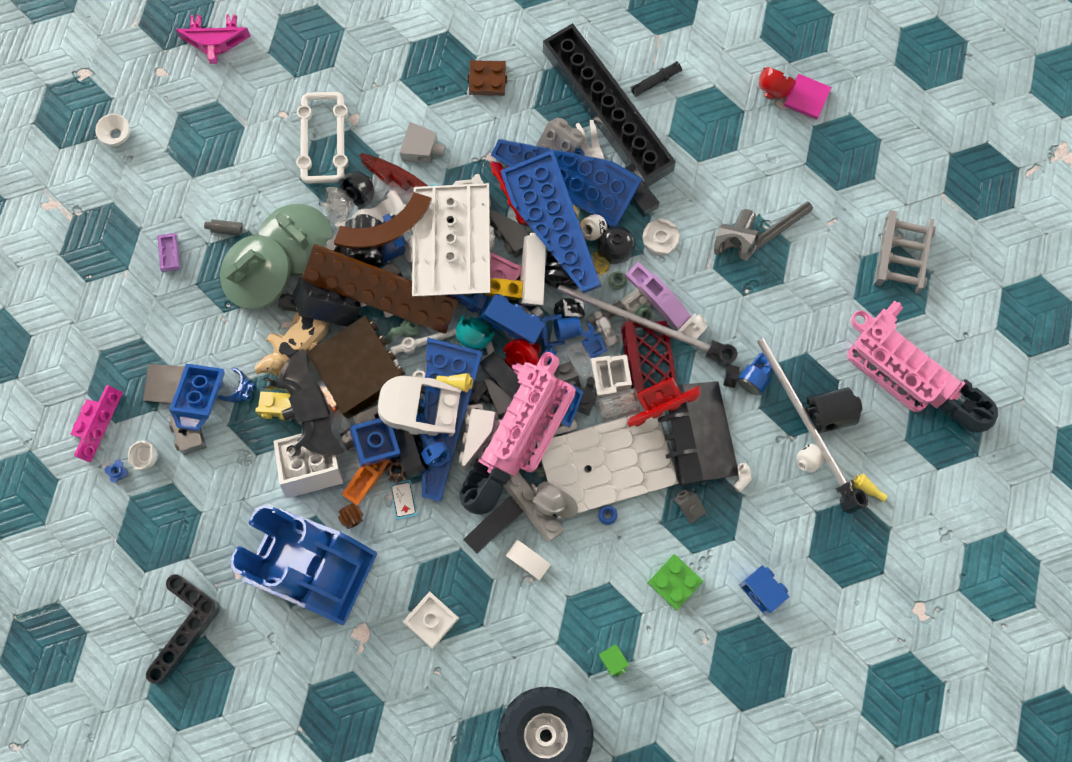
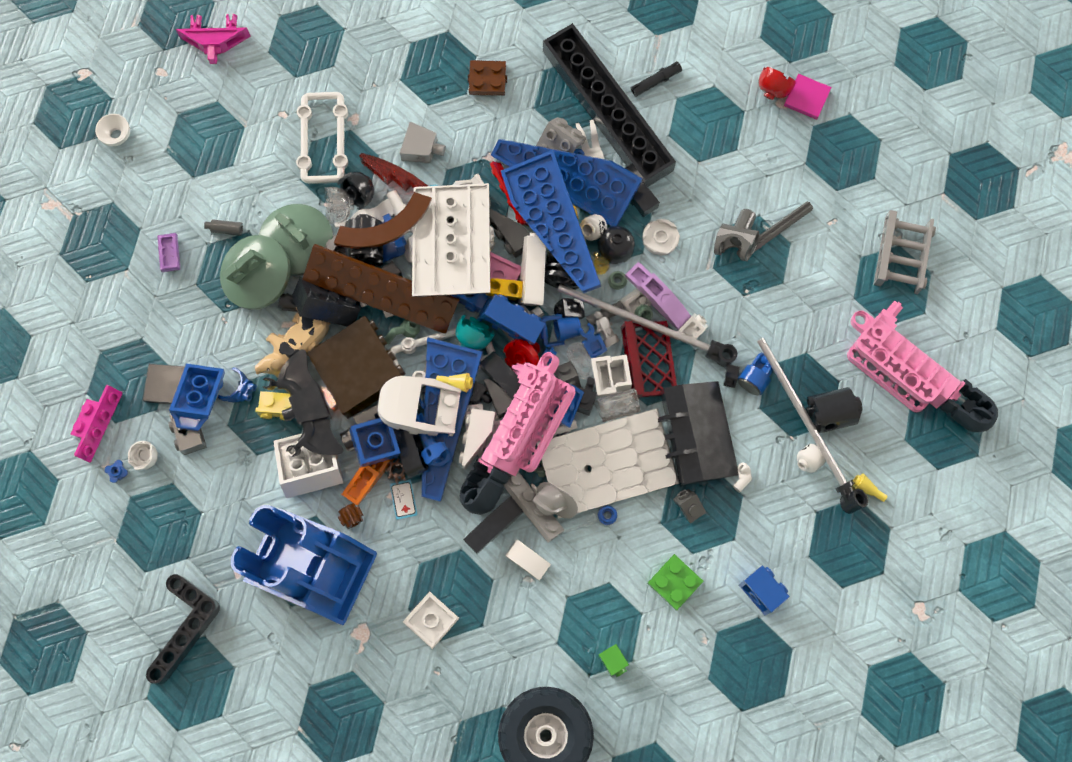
(660, 399): red bracket -> none

